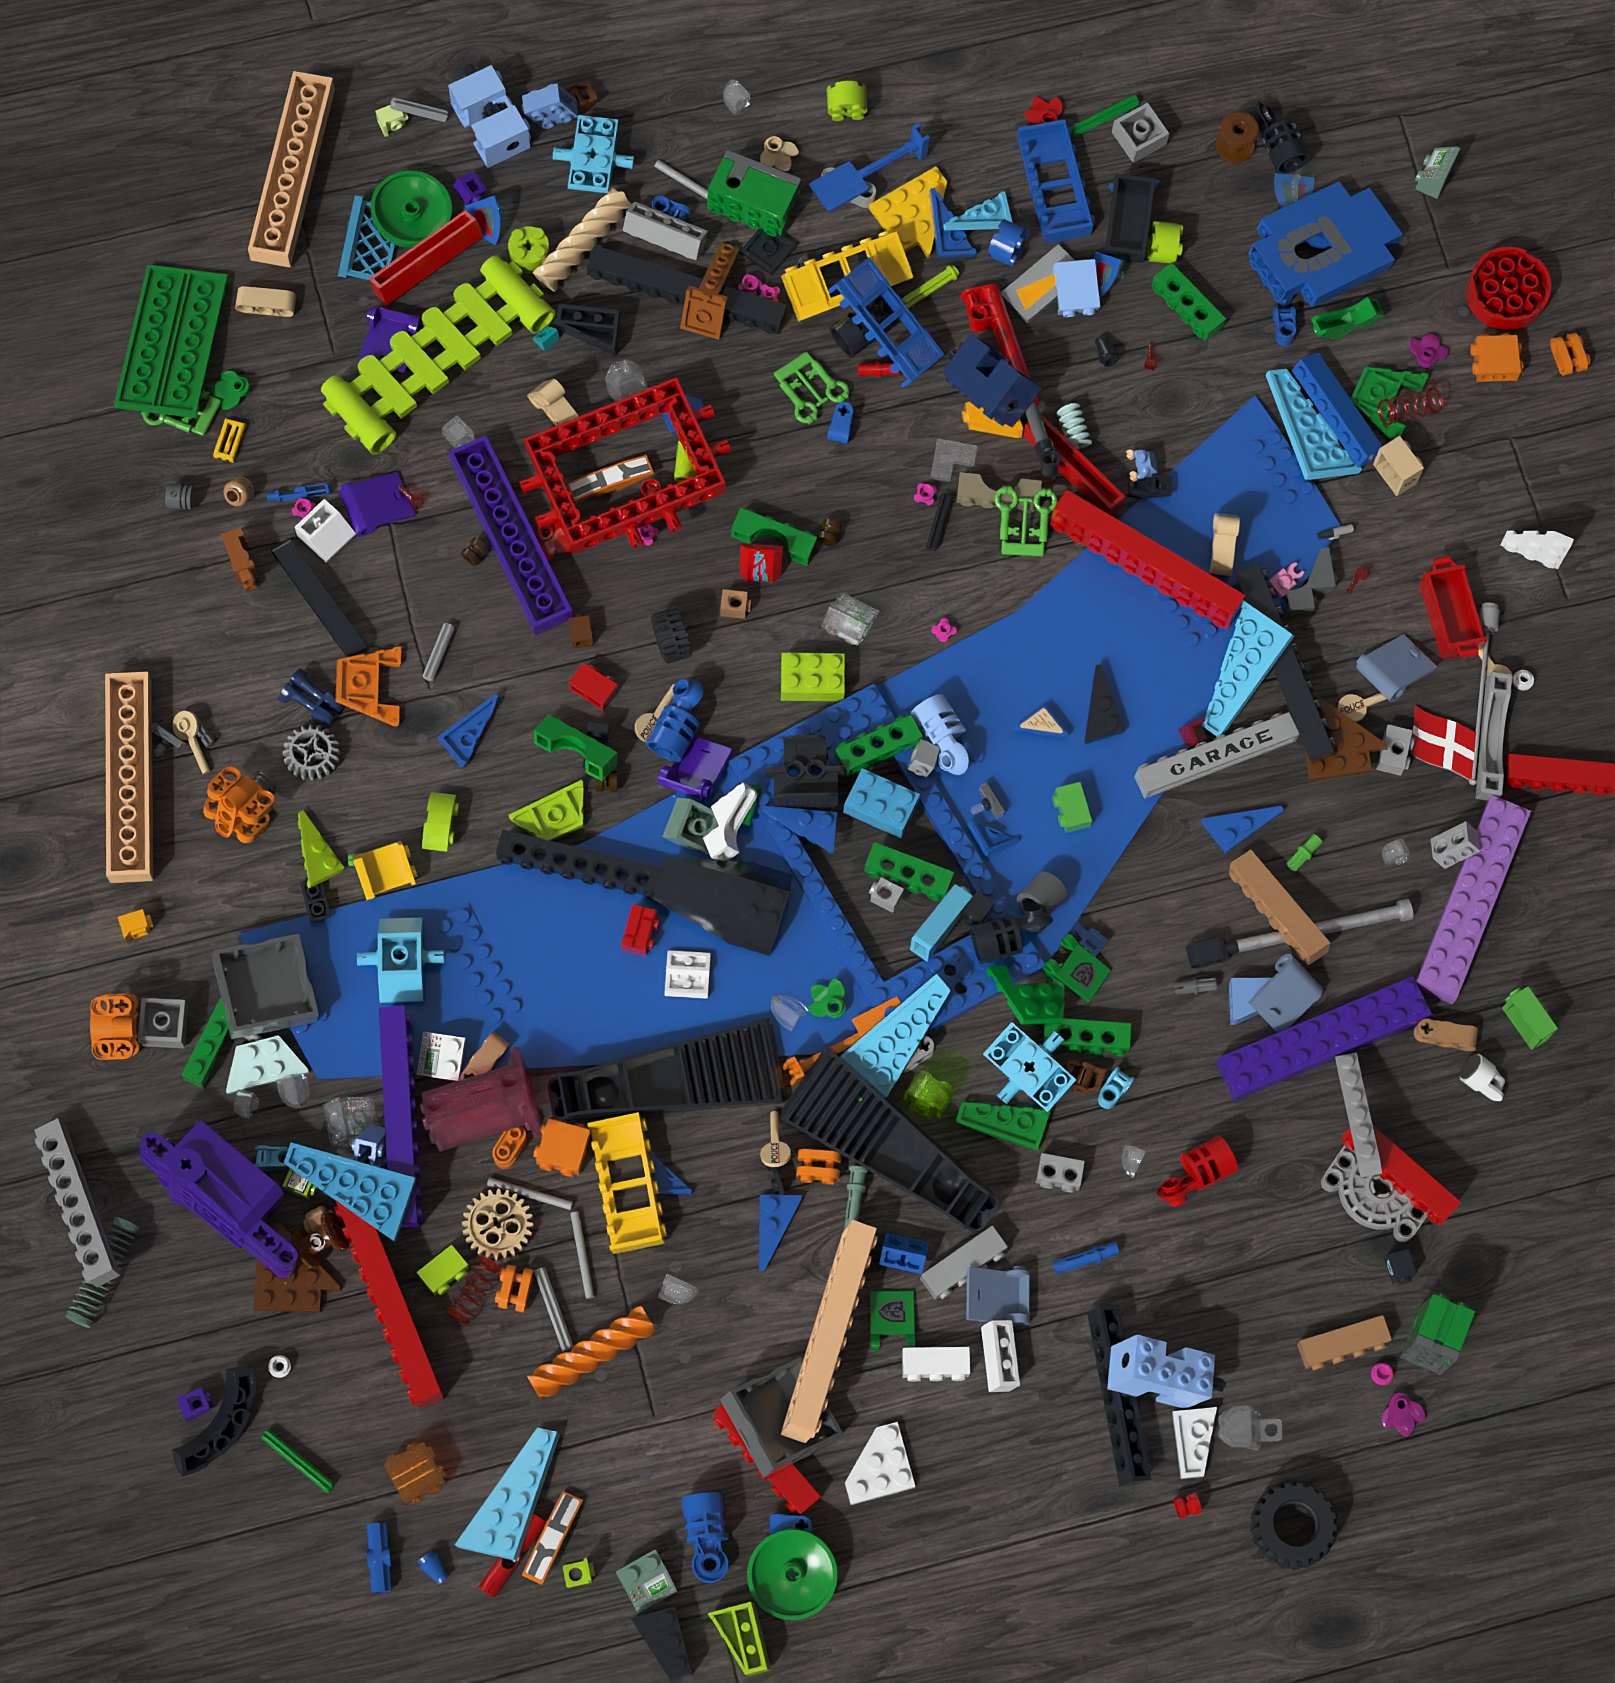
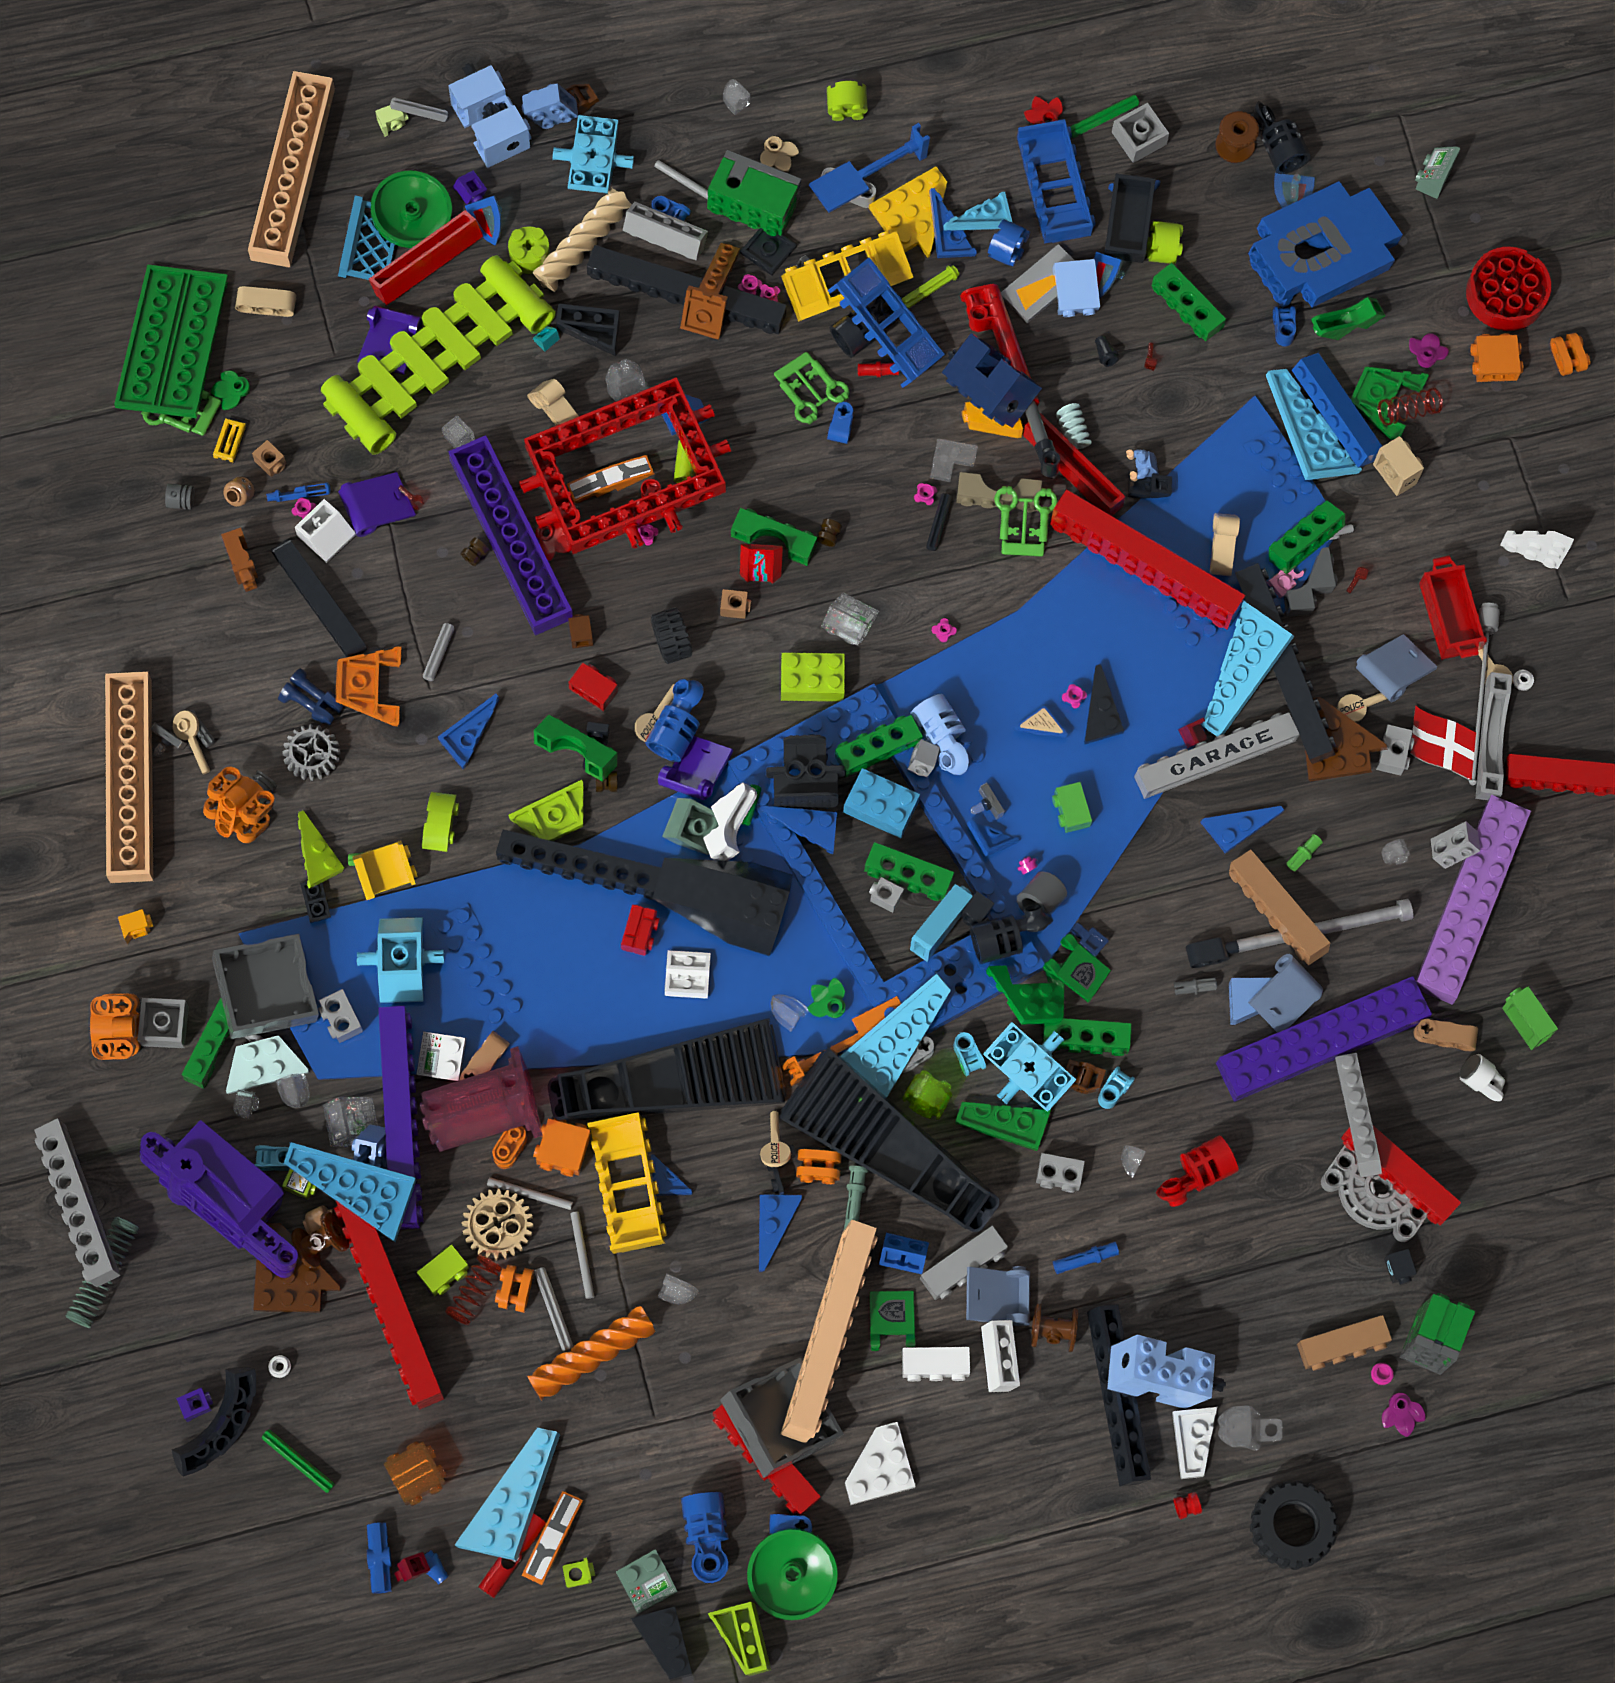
(267, 451): none -> medium nougat brick
(344, 1014): none -> light grey brick
(412, 1567): none -> dark red piece
(969, 1058): none -> medium azure piece
(1027, 864): none -> dark pink plate
(1053, 1329): none -> reddish brown hose
(1074, 690): none -> dark pink plate
(1306, 537): none -> green brick

